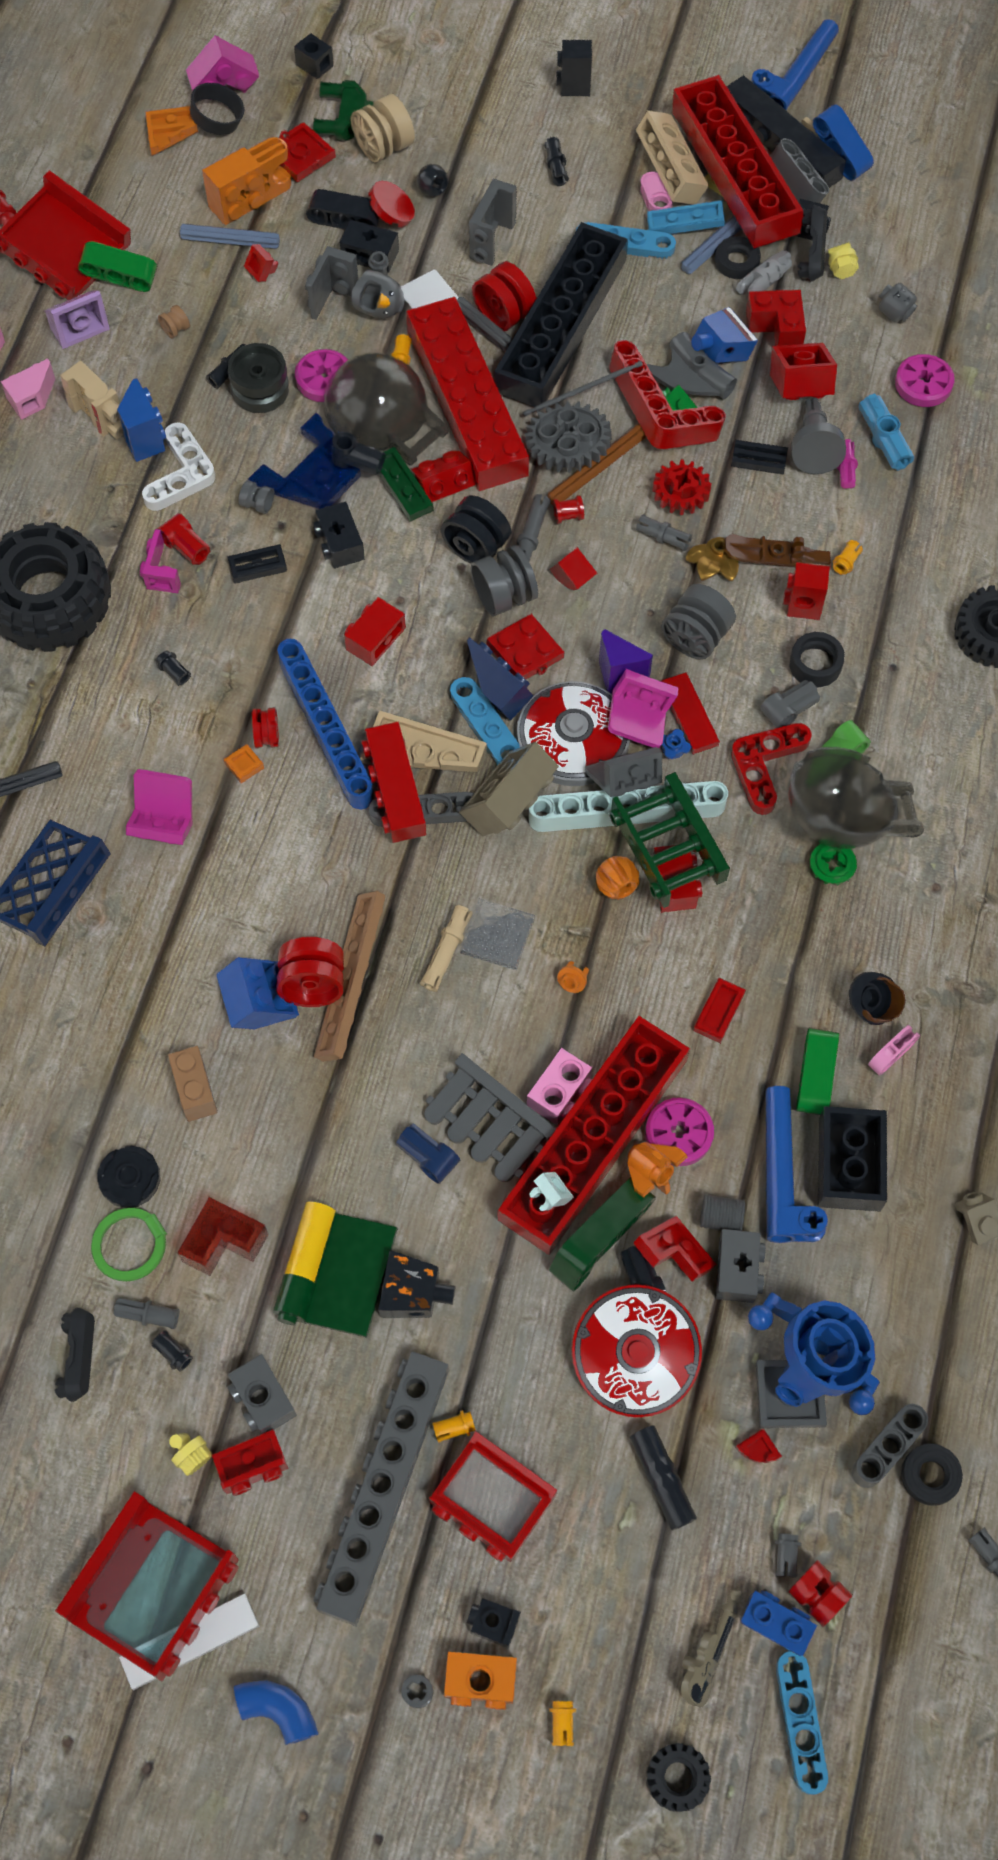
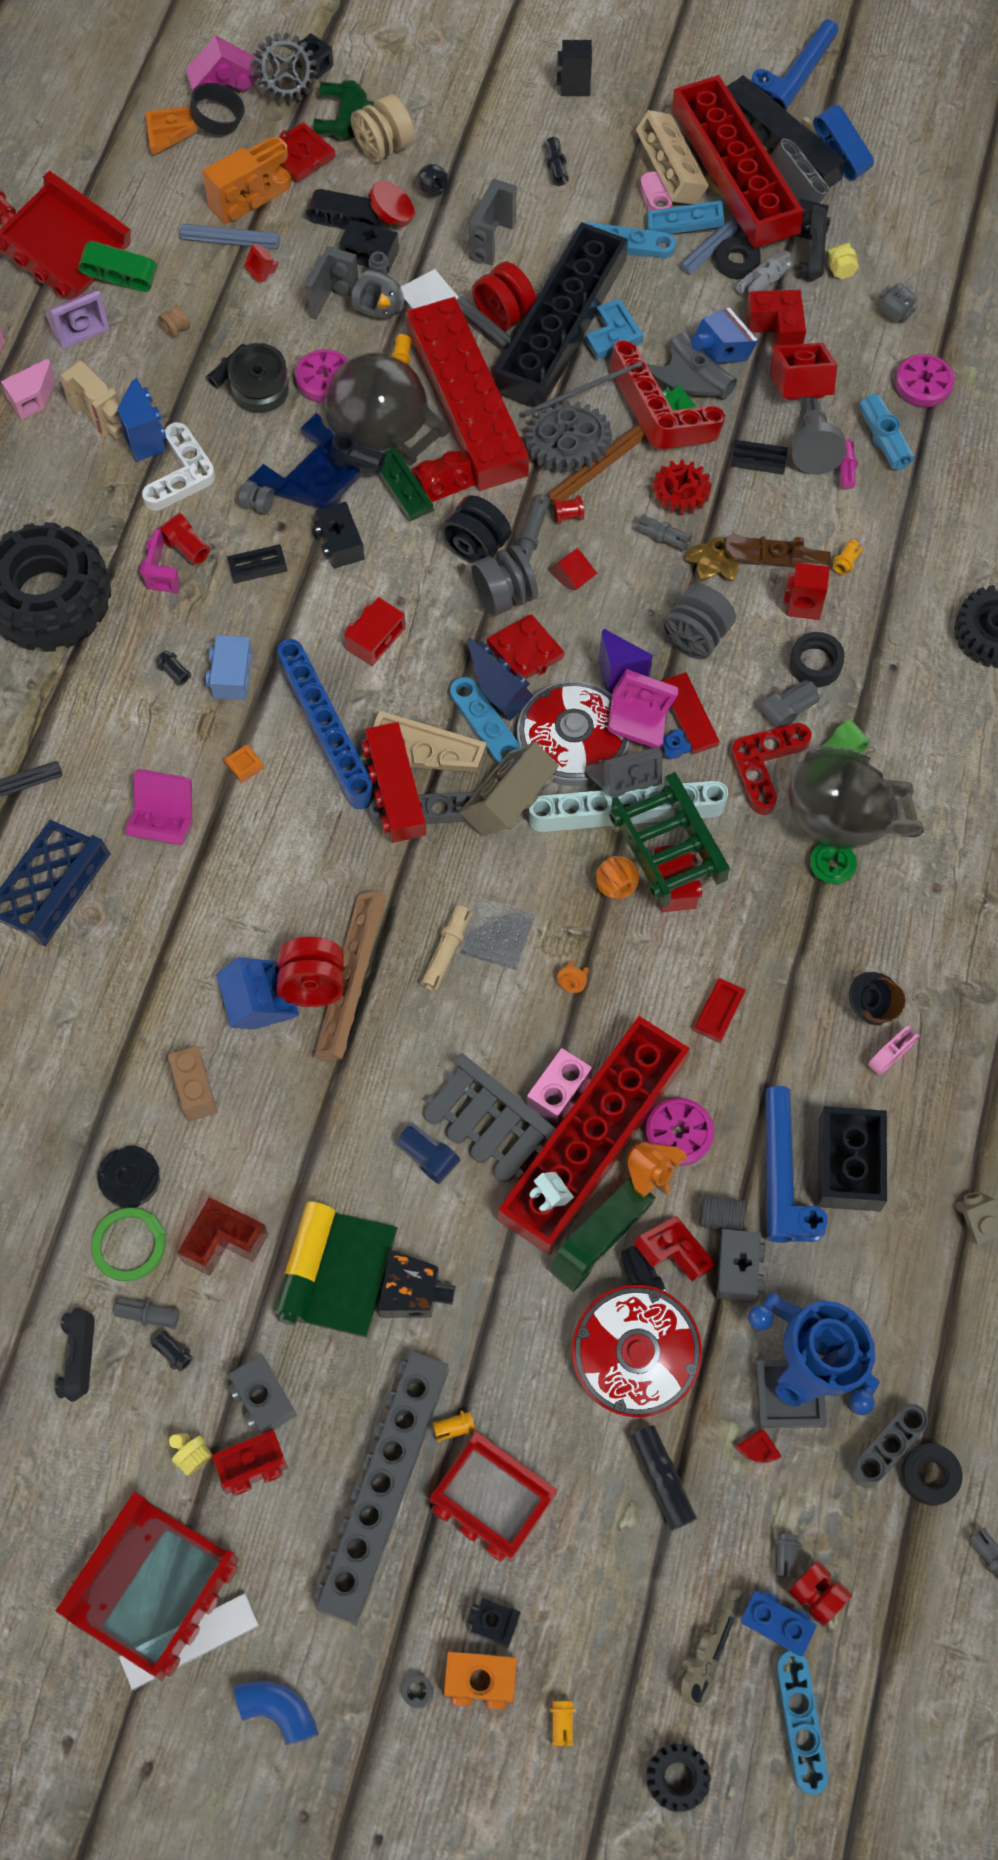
(230, 667): none -> medium blue brick
(265, 727): red wheel -> none
(291, 75): none -> dark grey gear
(617, 326): none -> dark azure plate
(817, 1071): green beam -> none

